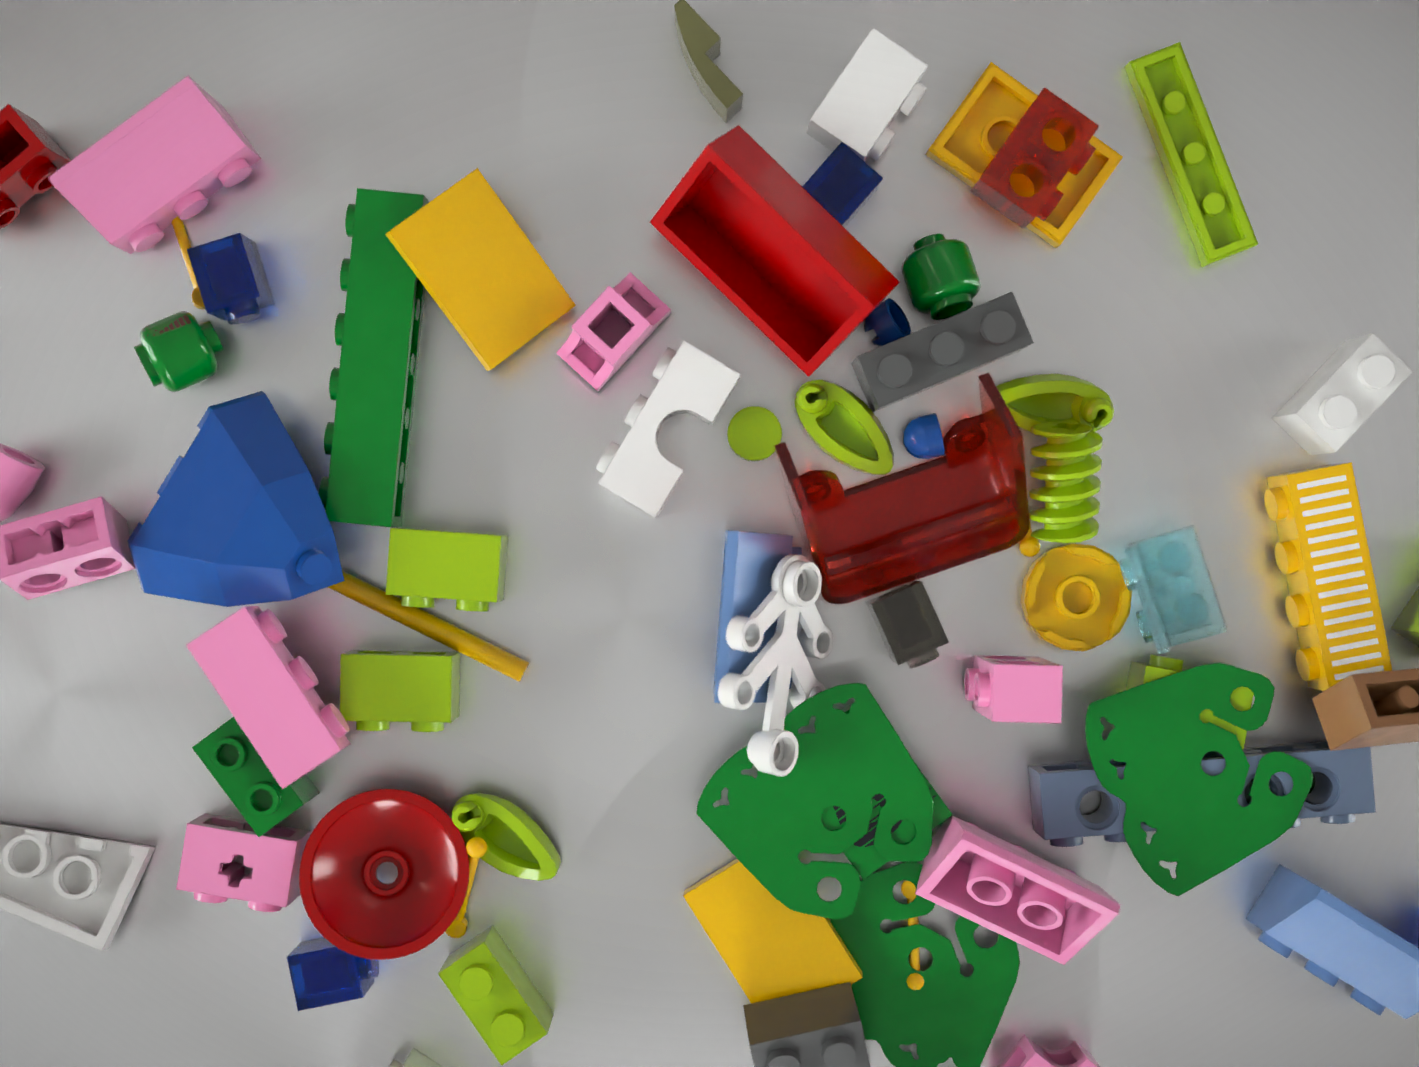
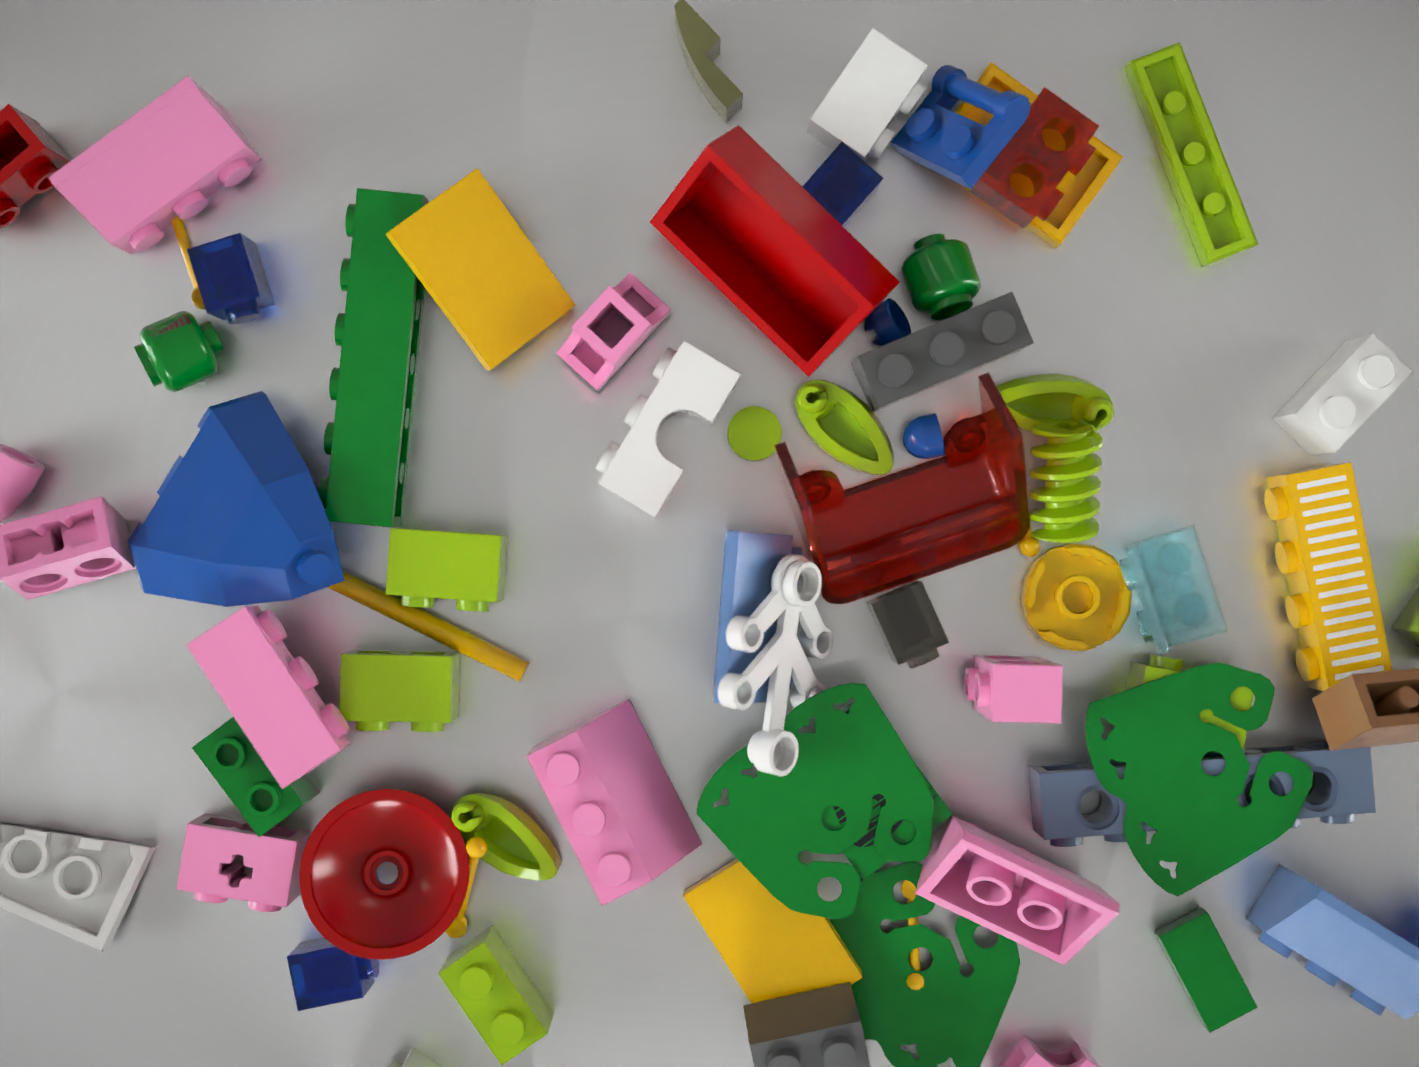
(614, 801): none -> bright pink slope
(953, 142): none -> blue plate
(1205, 969): none -> green tile

